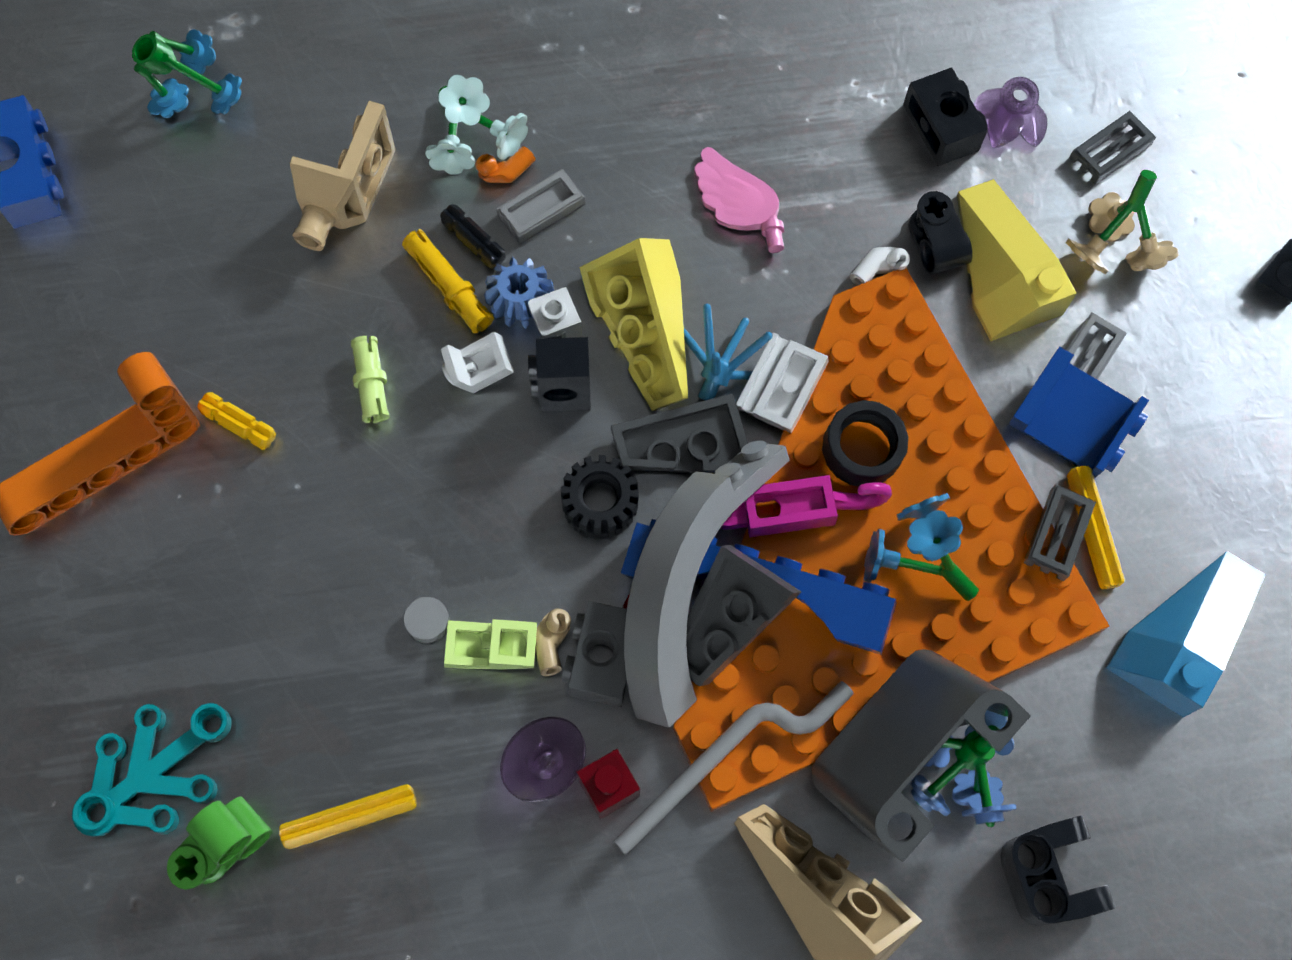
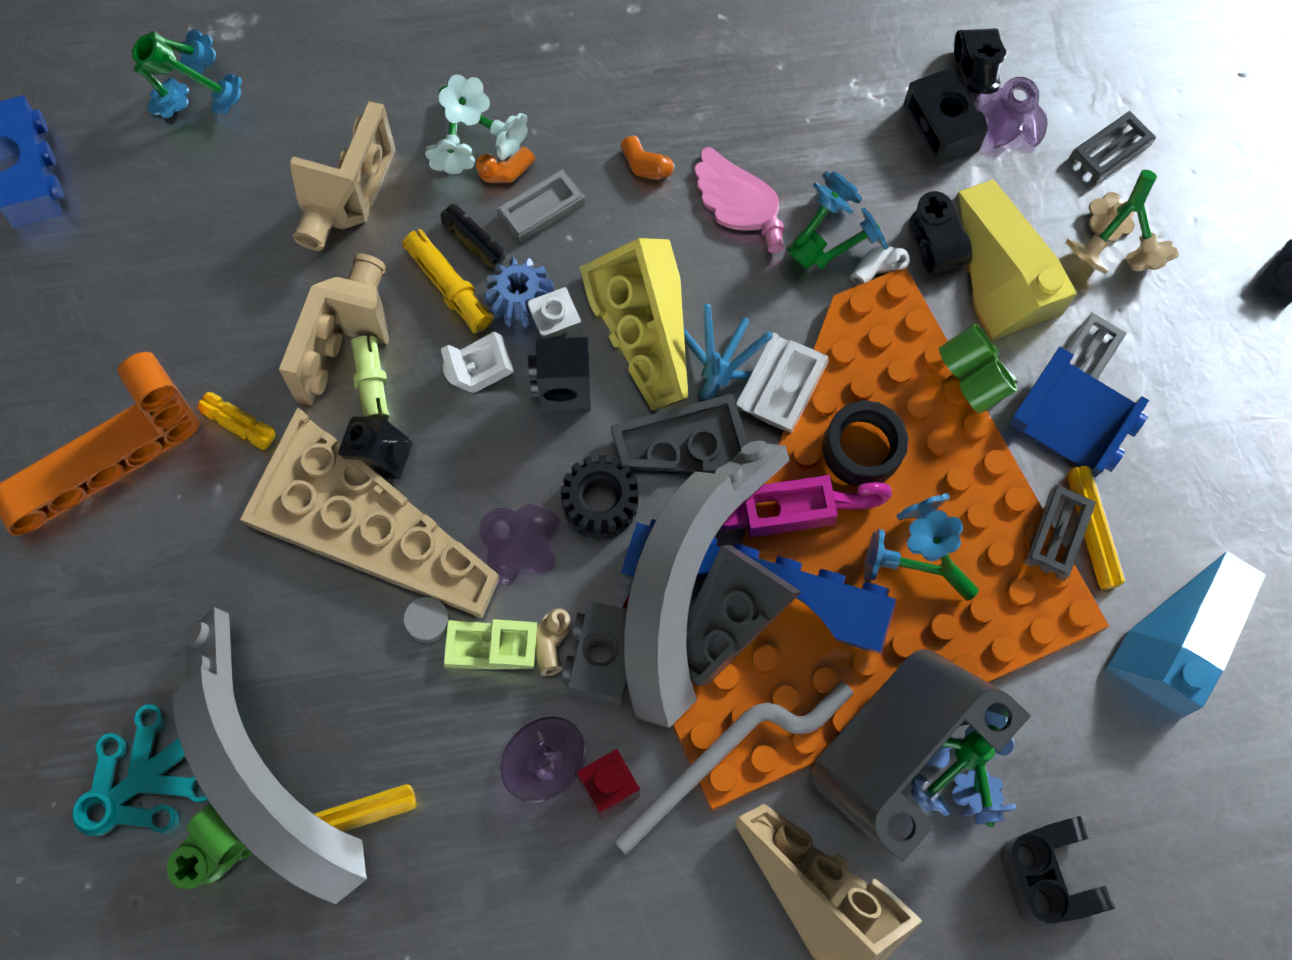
(241, 785): none -> light grey arch
(333, 310): none -> tan plate
(361, 521): none -> tan wing
(377, 445): none -> black bracket
(525, 544): none -> clear purple plate
(644, 163): none -> orange arm
(809, 245): none -> plant
(978, 368): none -> bright green piece
(979, 58): none -> black piece

